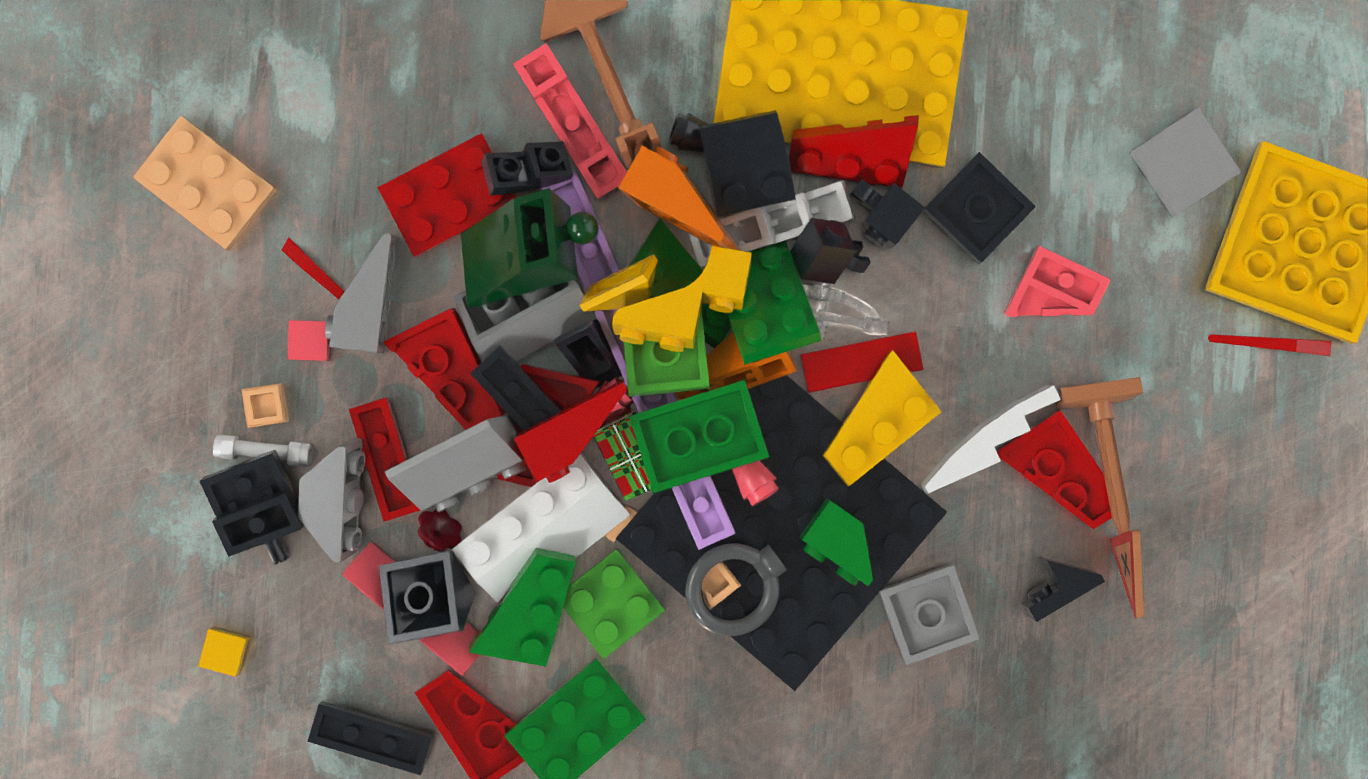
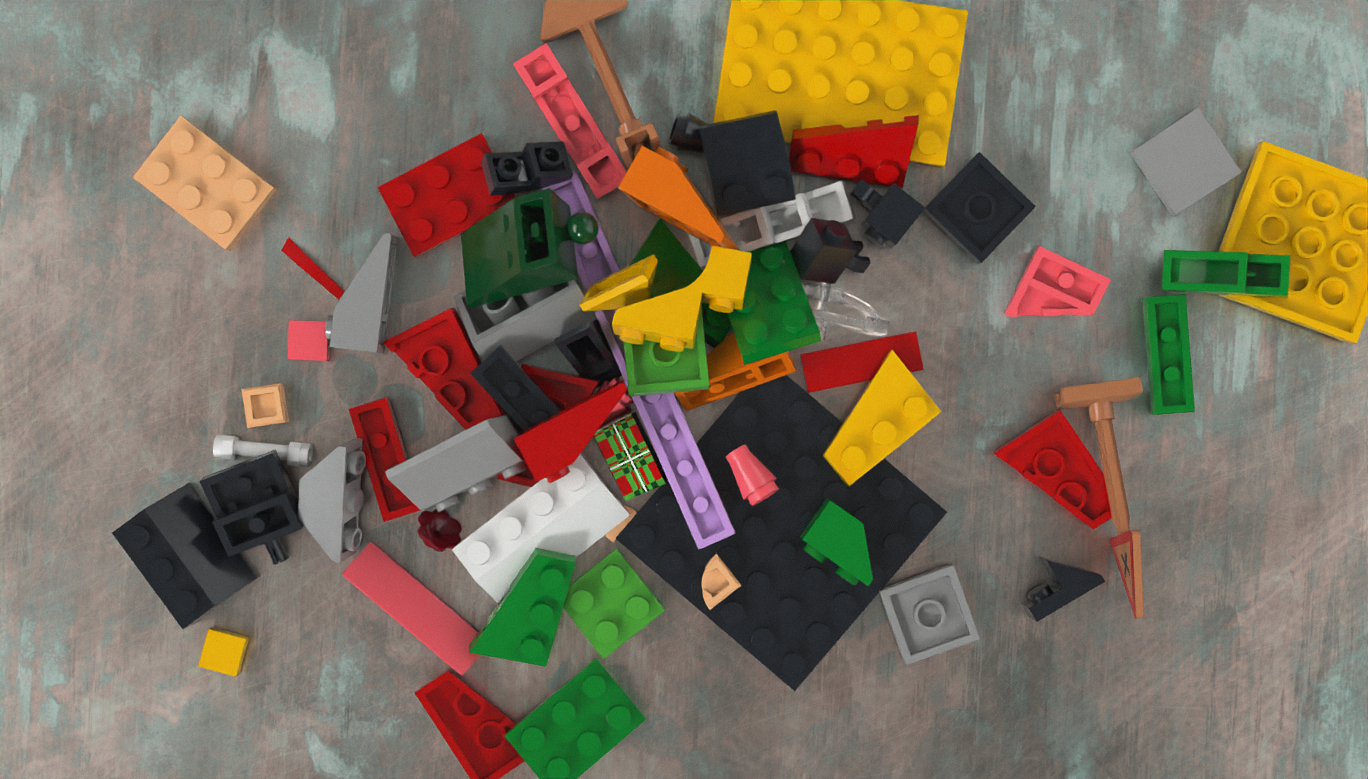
(184, 556): none -> black slope
(370, 738): black plate -> none
(425, 597): black slope -> none
(699, 436): green plate -> none
(767, 566): dark grey piece -> none
(978, 447): white slope -> none
(1168, 354): none -> green plate
(1226, 273): none -> green slope
(1316, 347): red sticker -> none

